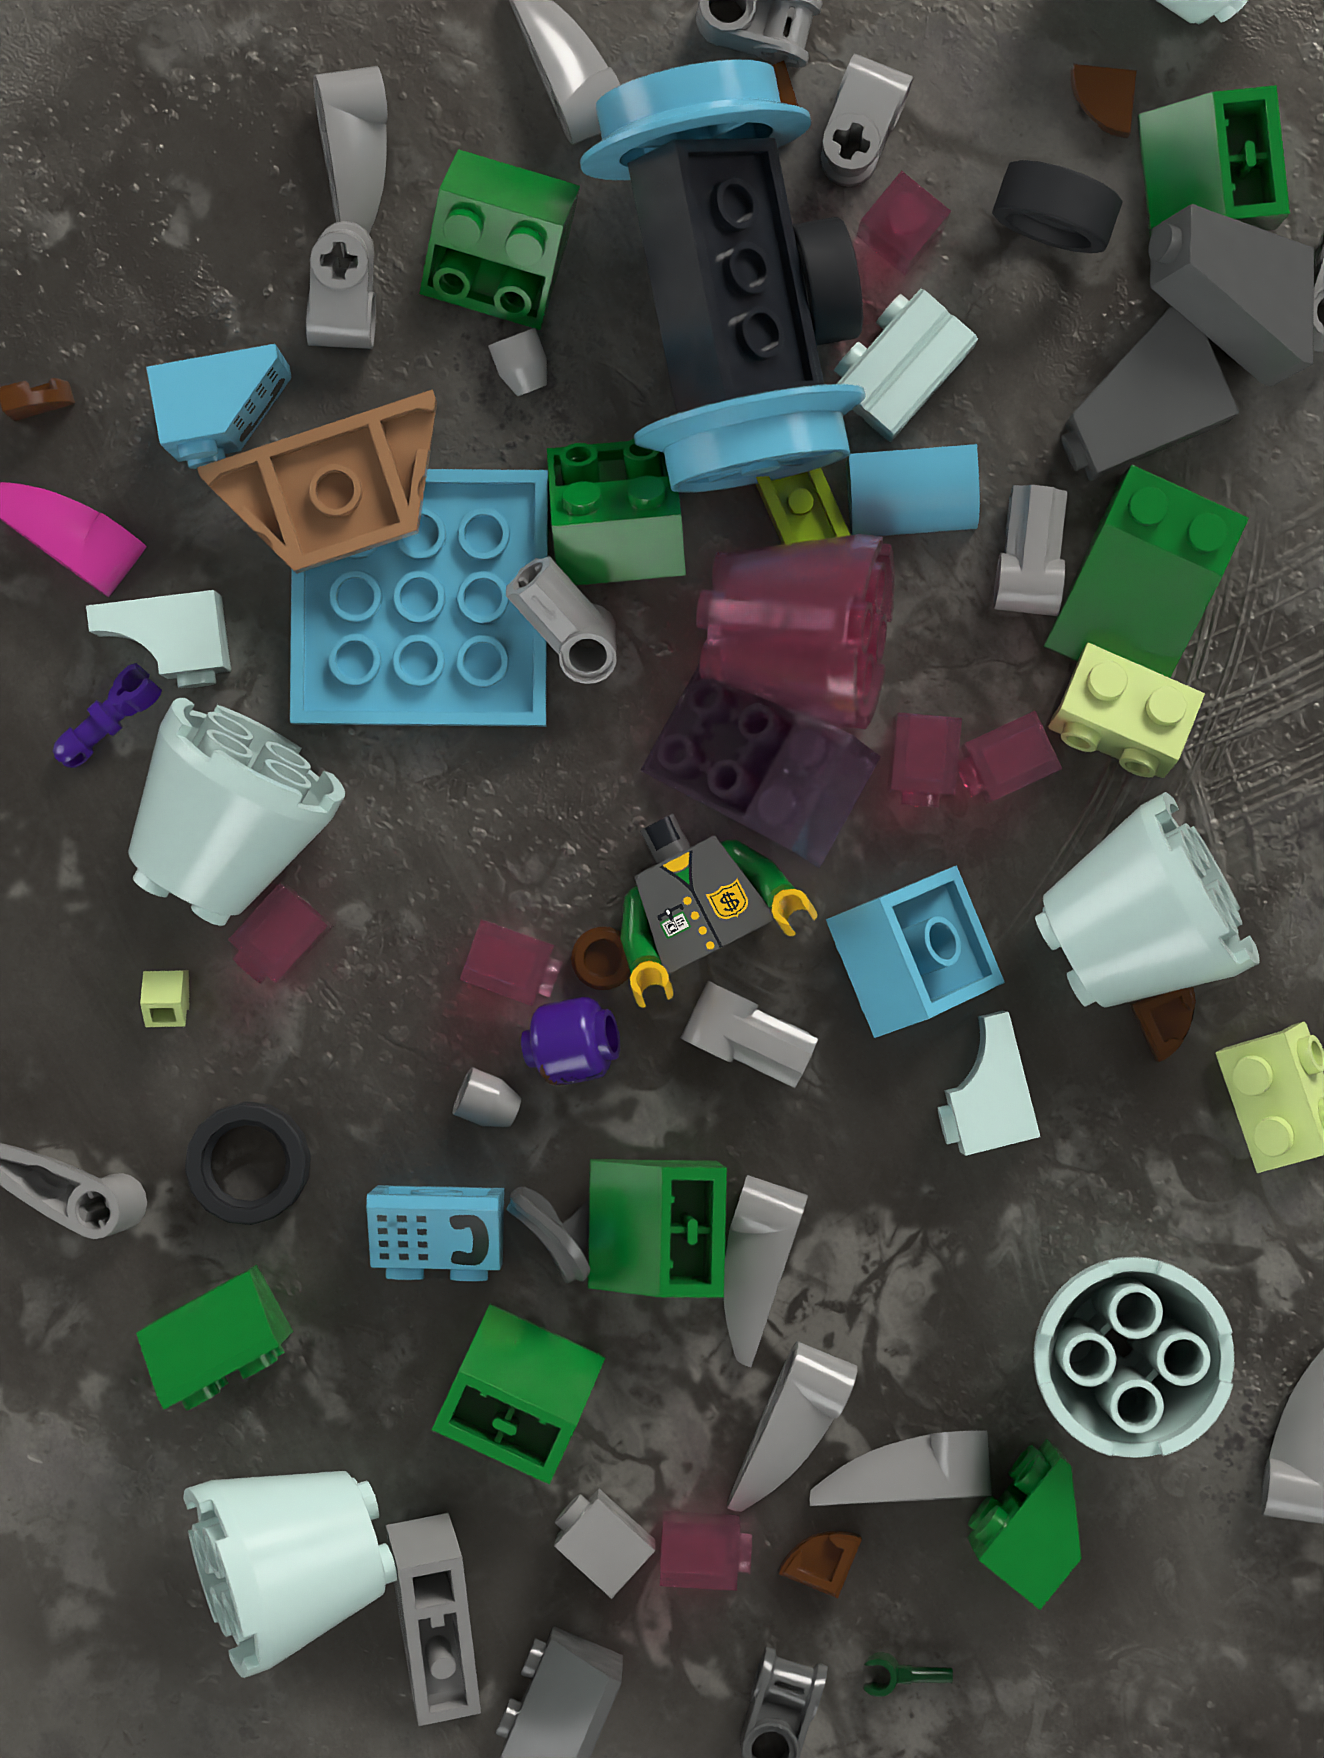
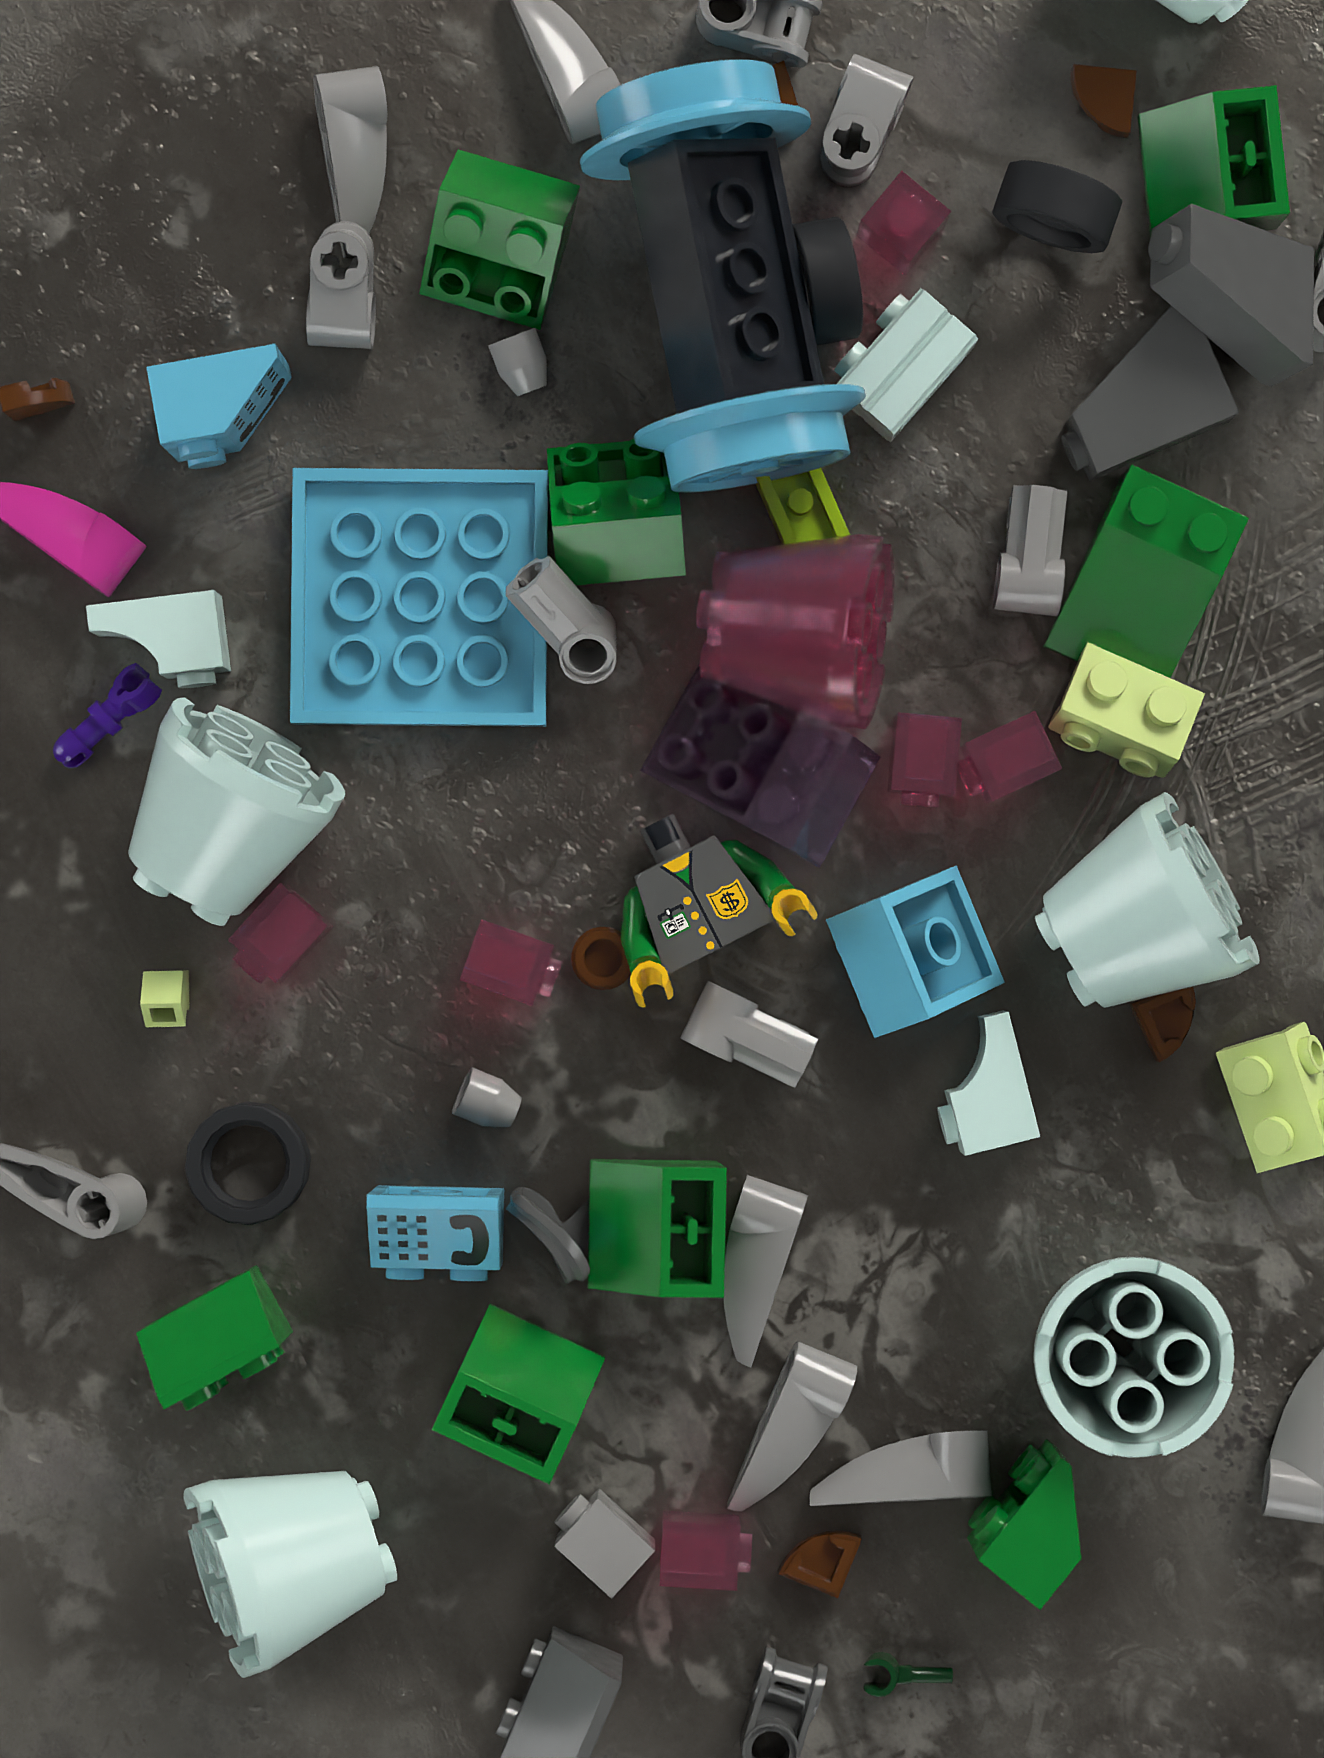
(335, 484): medium nougat wing -> none
(434, 1618): light grey slope -> none
(571, 1041): dark purple head -> none
(913, 490): medium azure brick -> none

